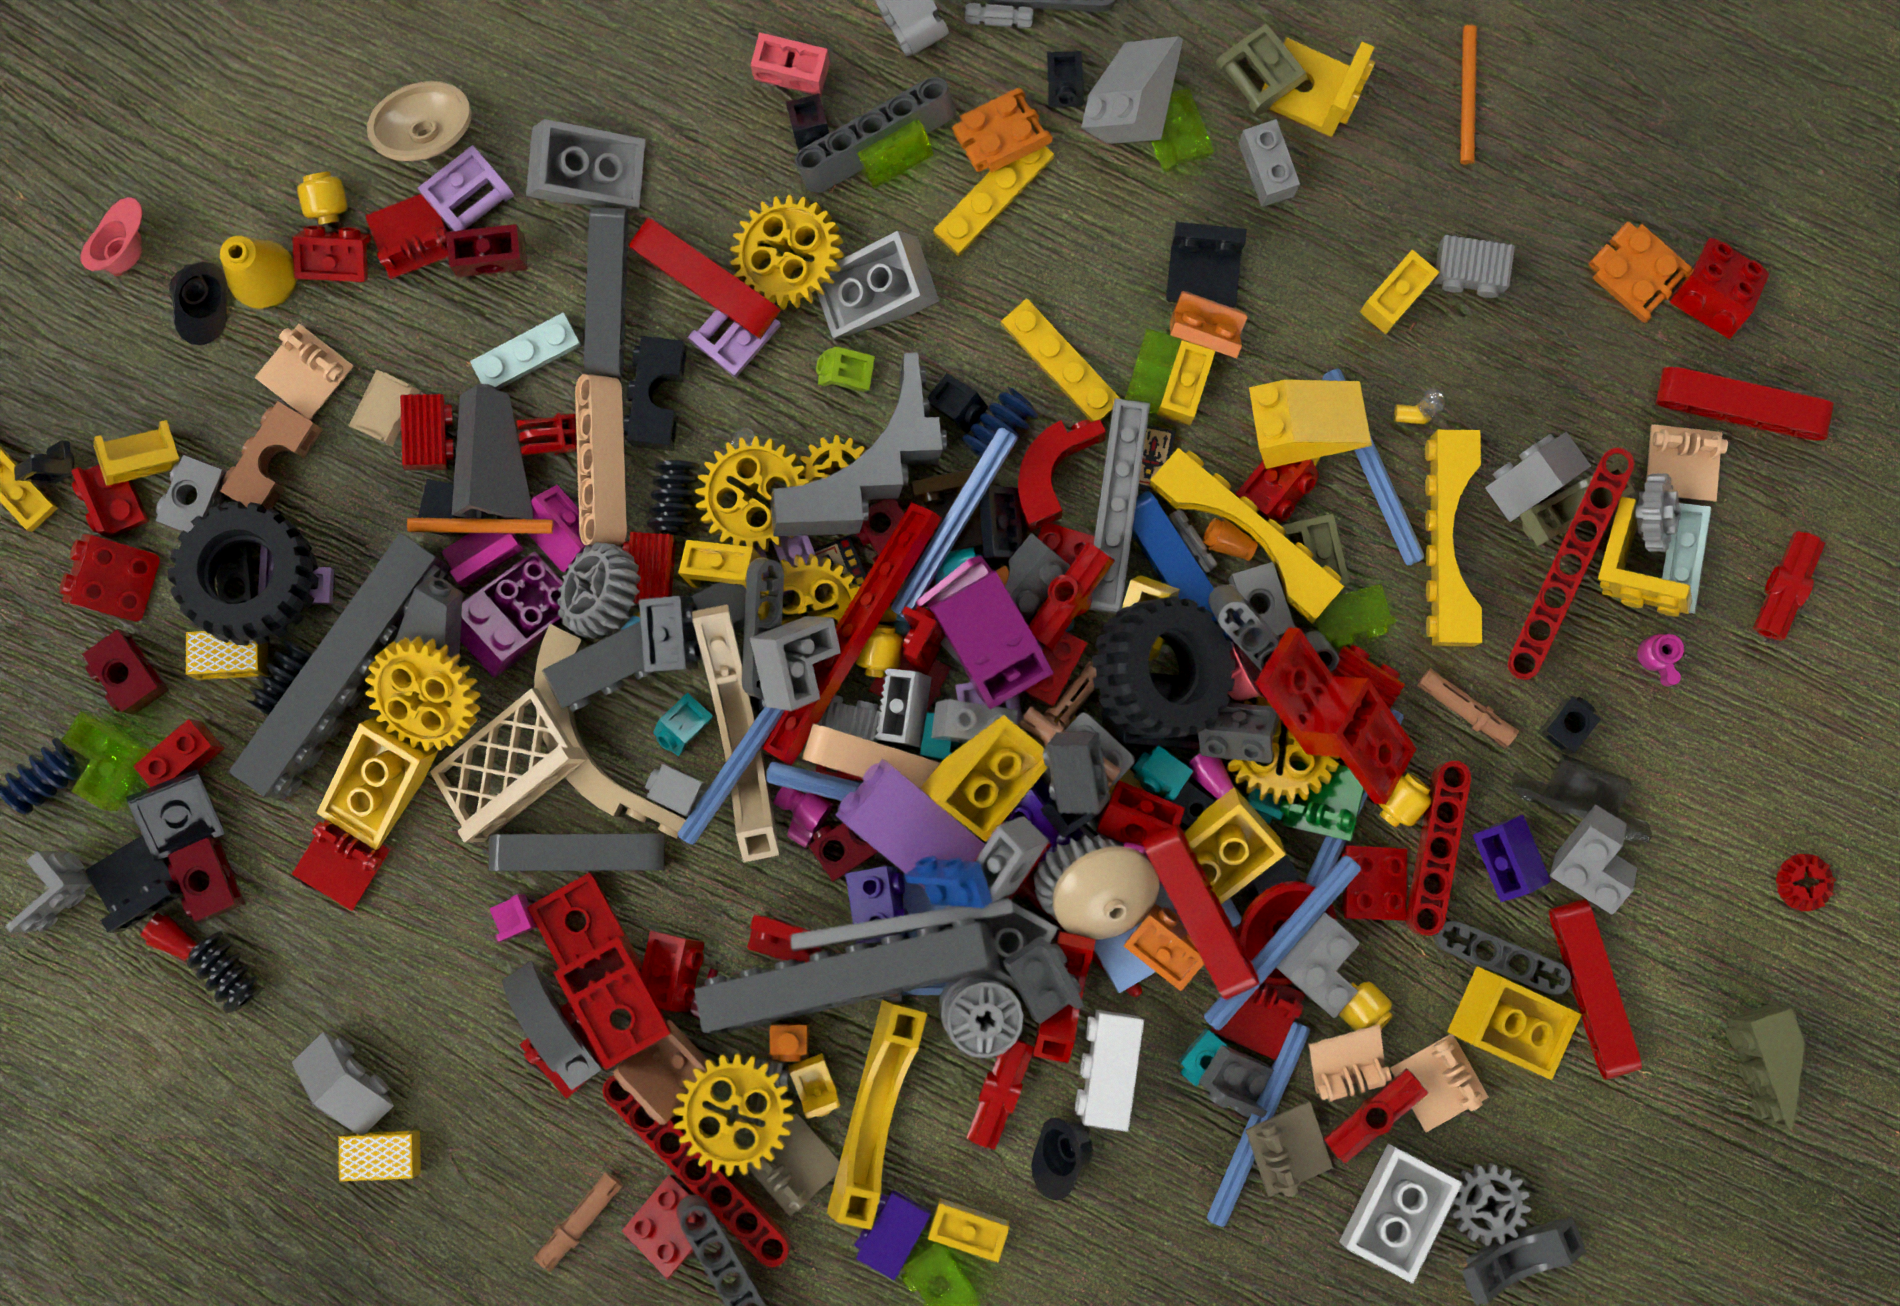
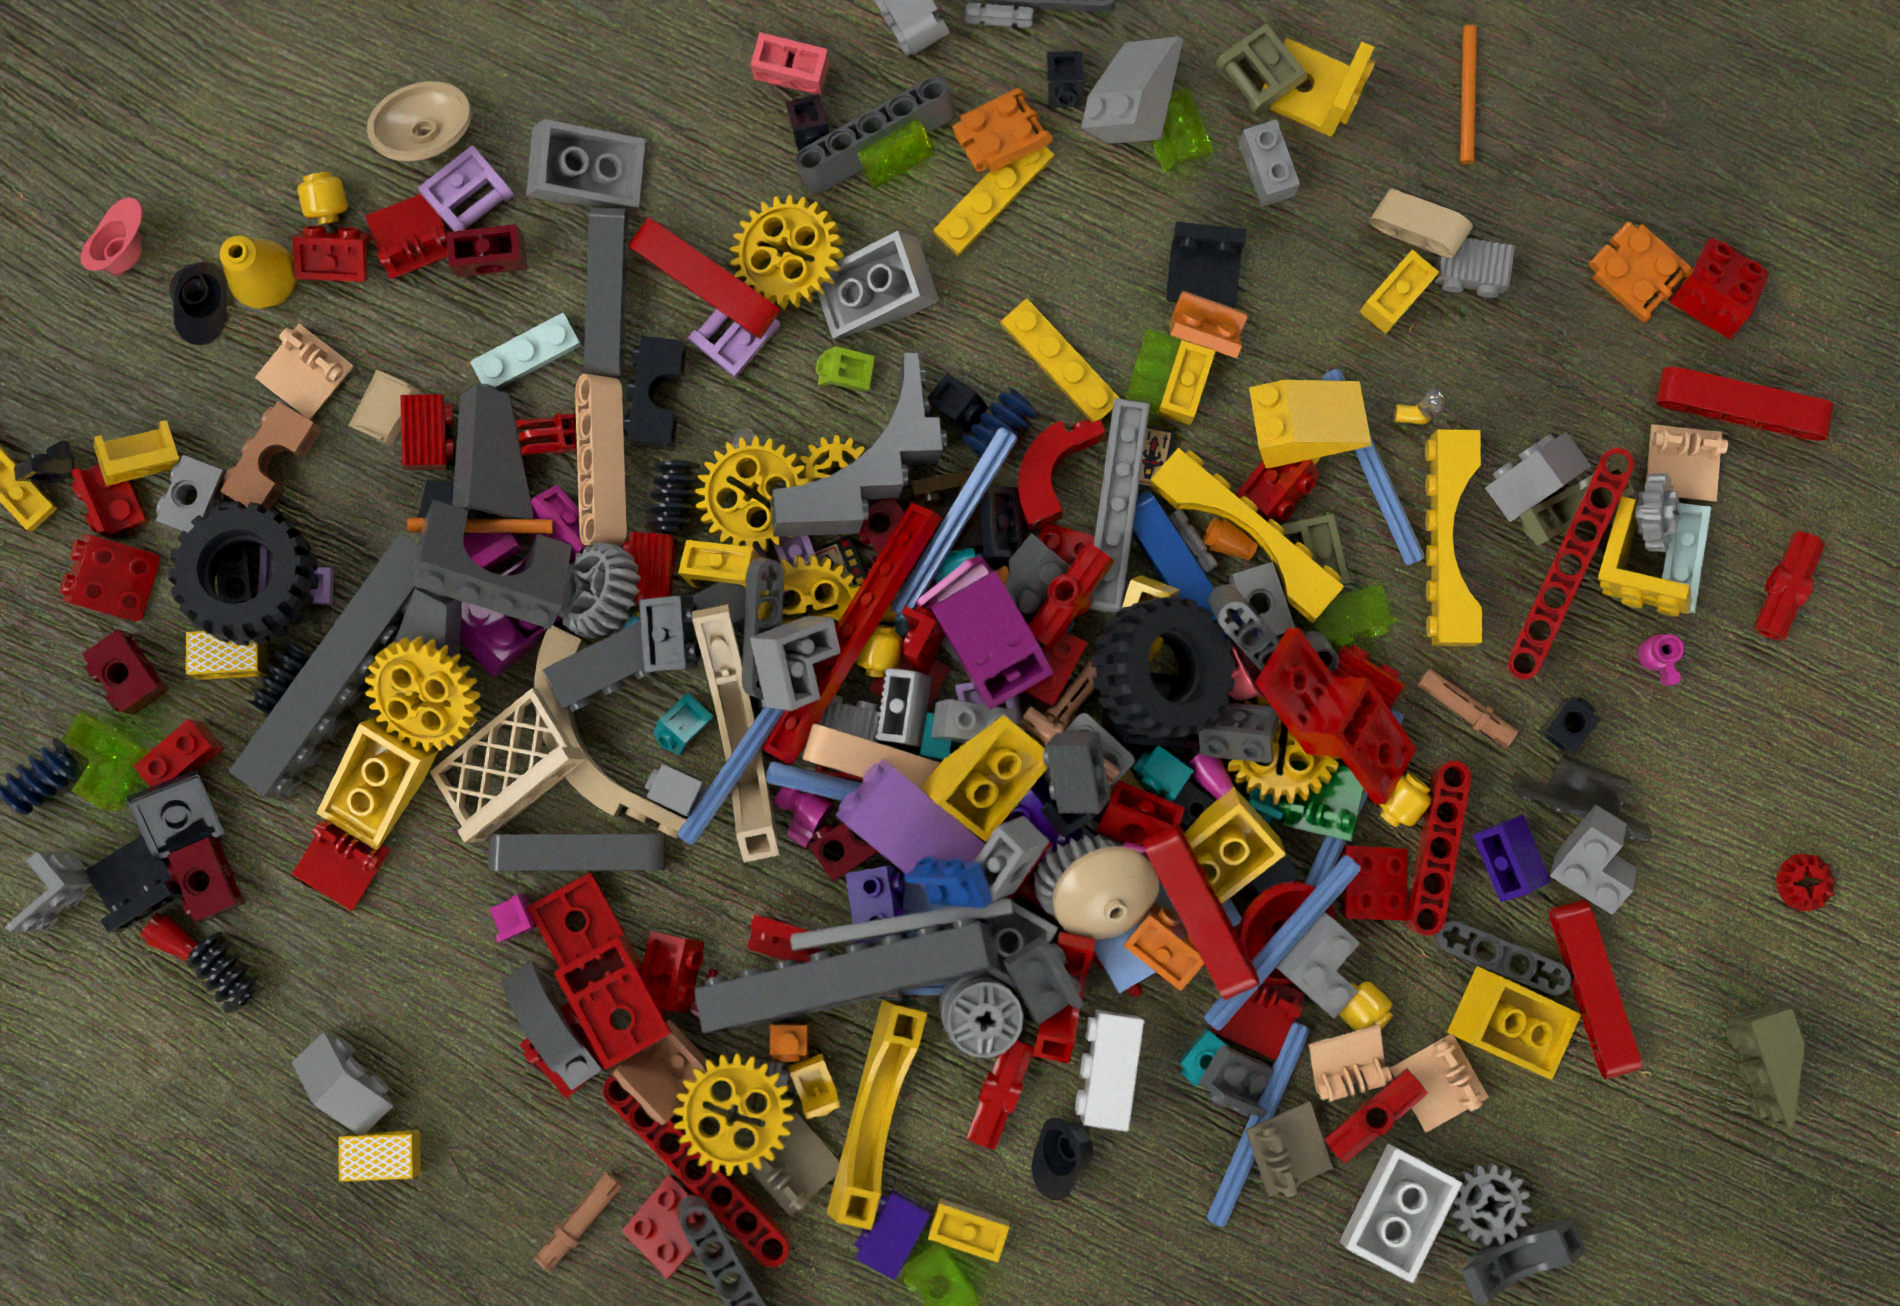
(447, 569): none -> dark grey arch
(1421, 223): none -> tan beam

